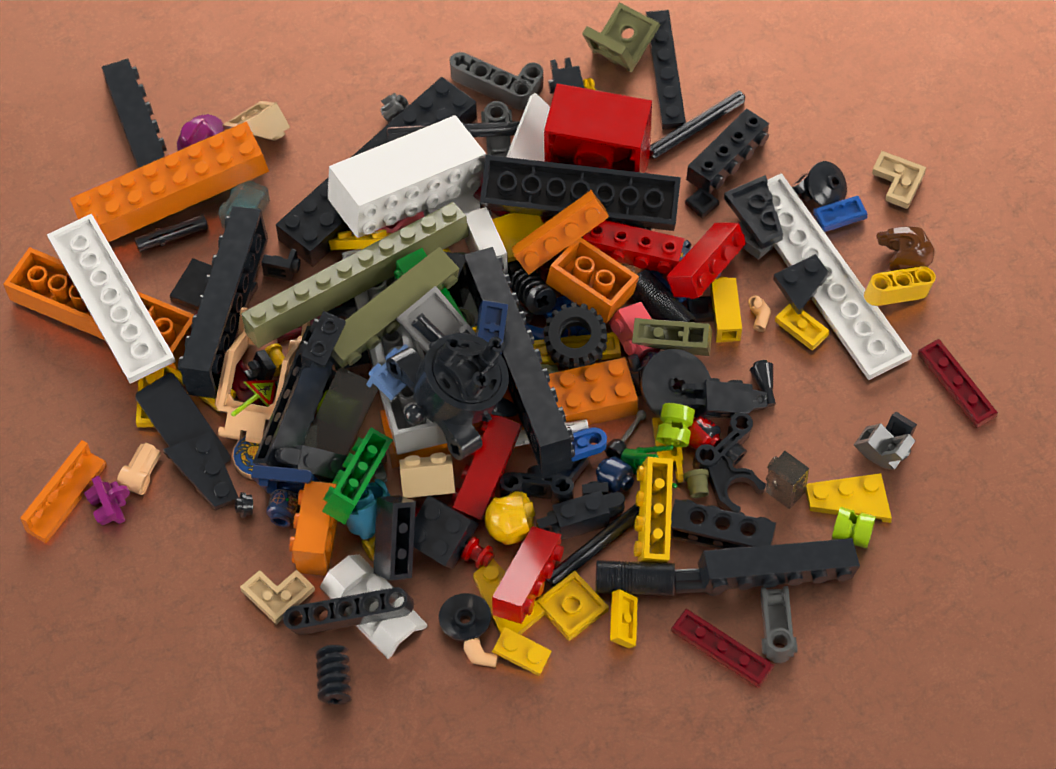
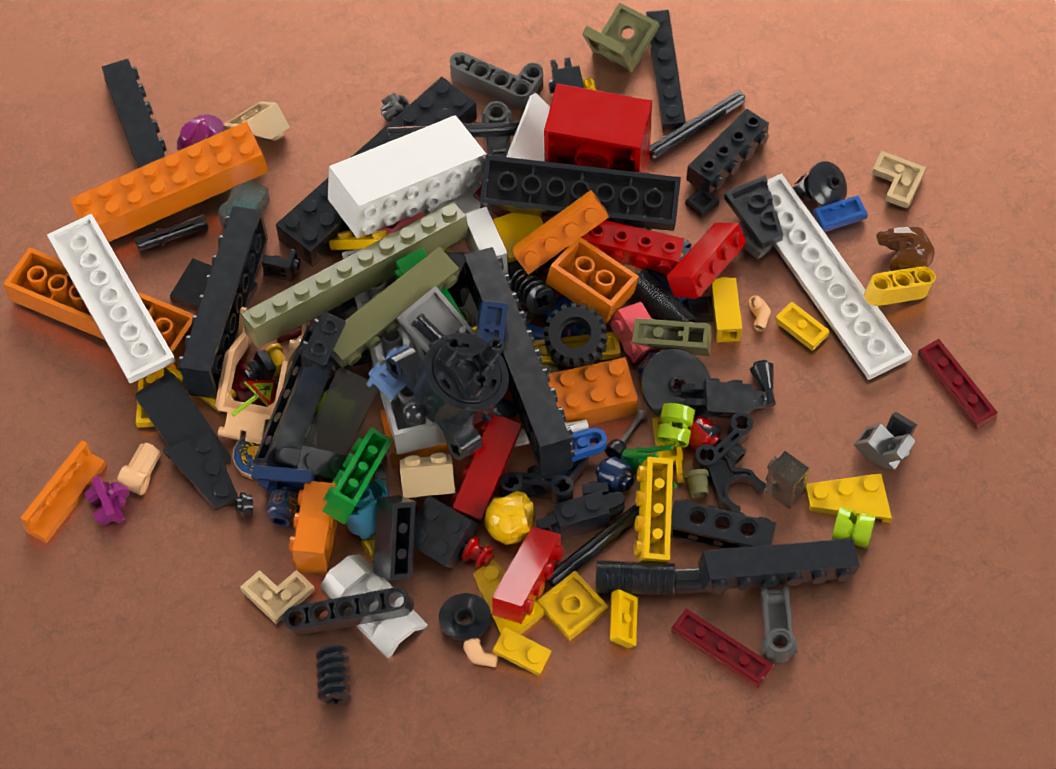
(636, 371): black bar -> none
(801, 281): black wing -> none

